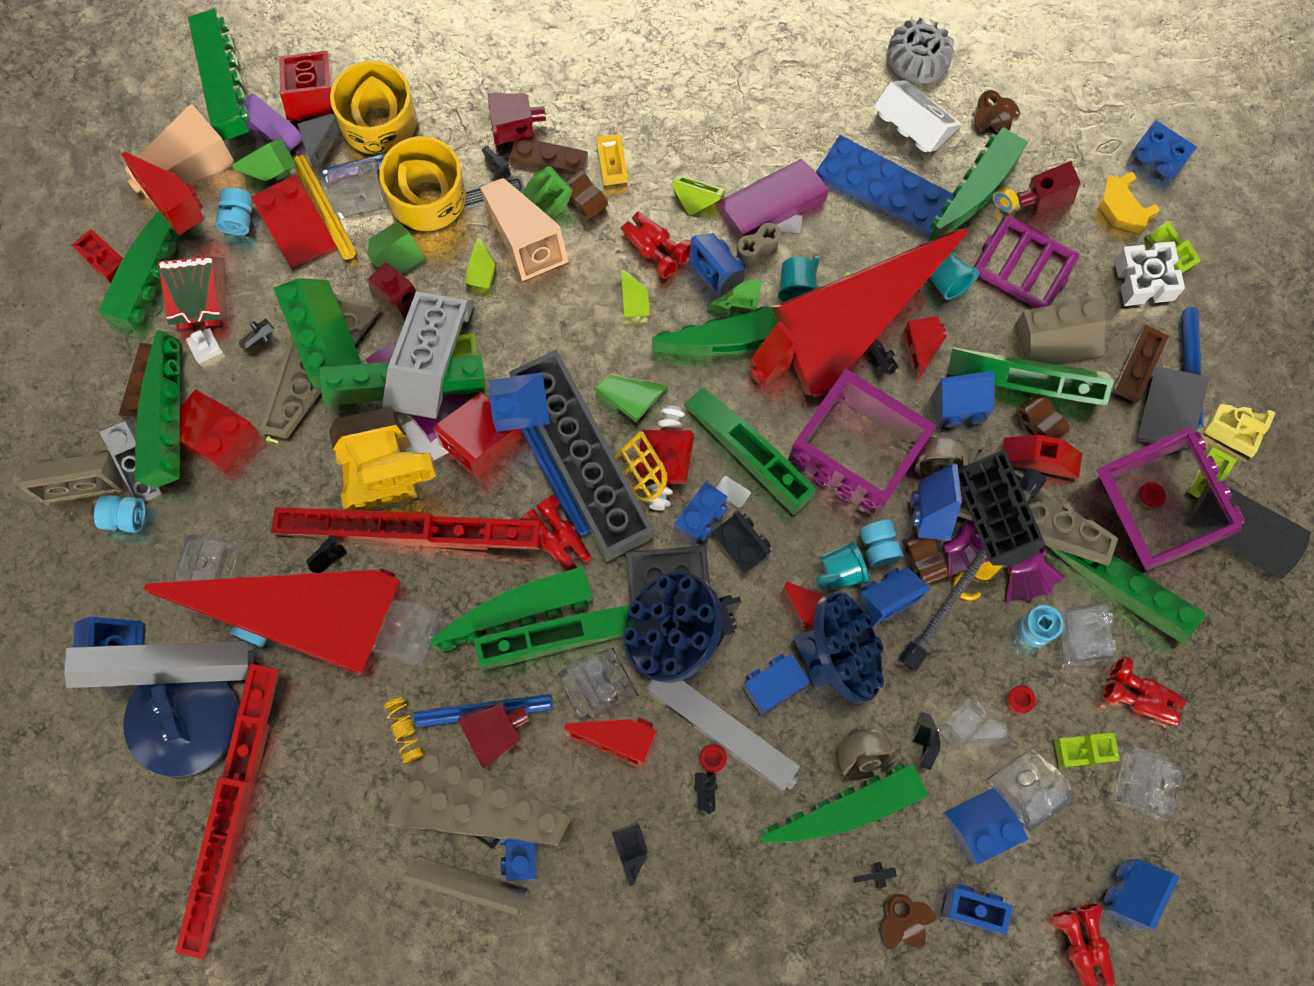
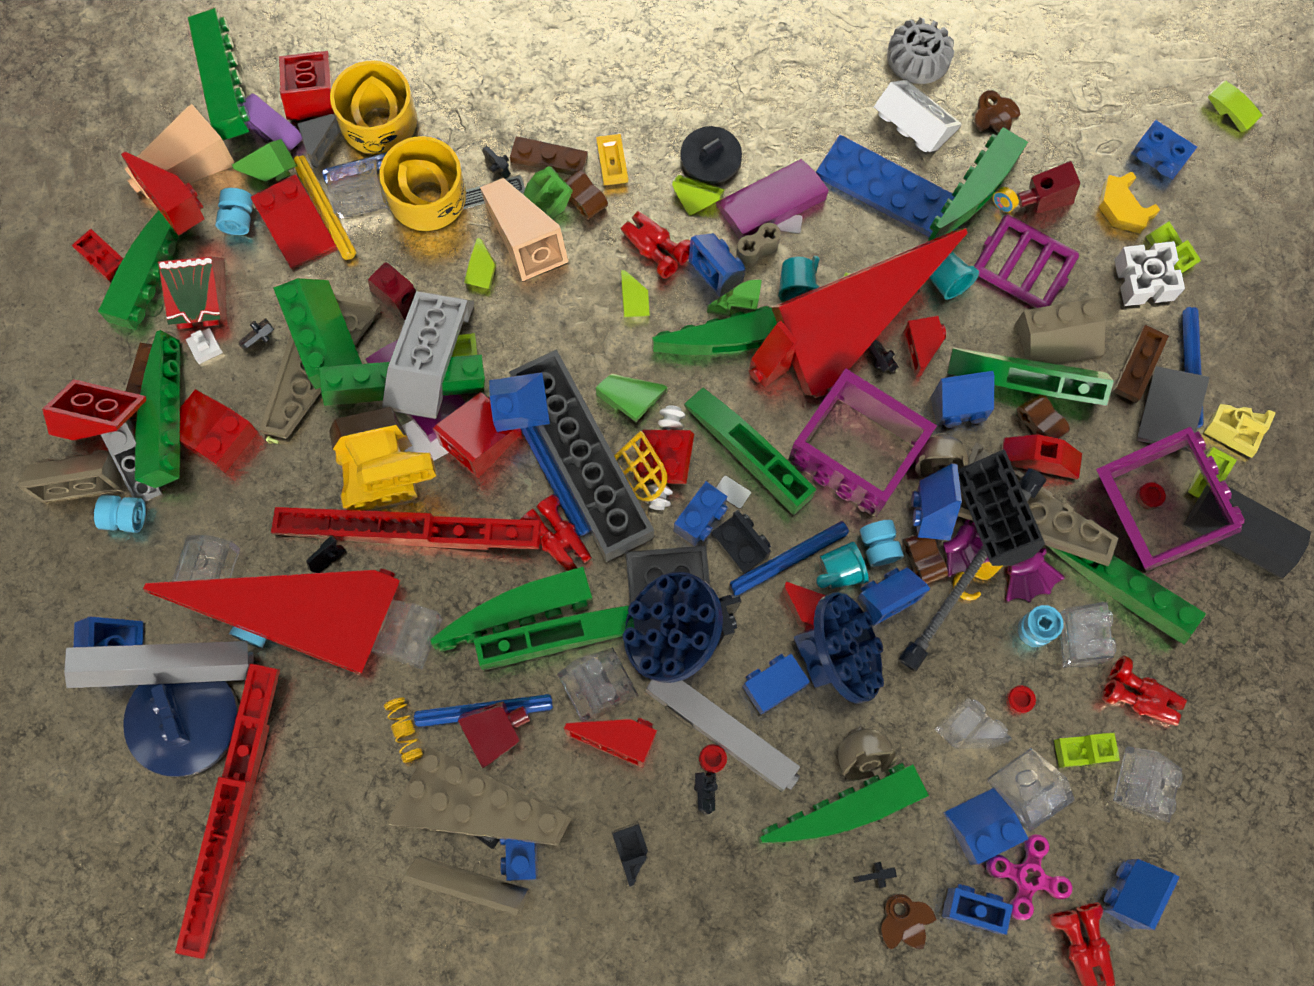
(89, 410): none -> red slope
(395, 247): bright green slope -> none
(512, 116): torso -> none
(711, 154): none -> black shield
(789, 558): none -> blue axle
(929, 738): black slope -> none
(1039, 881): none -> dark pink gear
(1237, 105): none -> lime slope

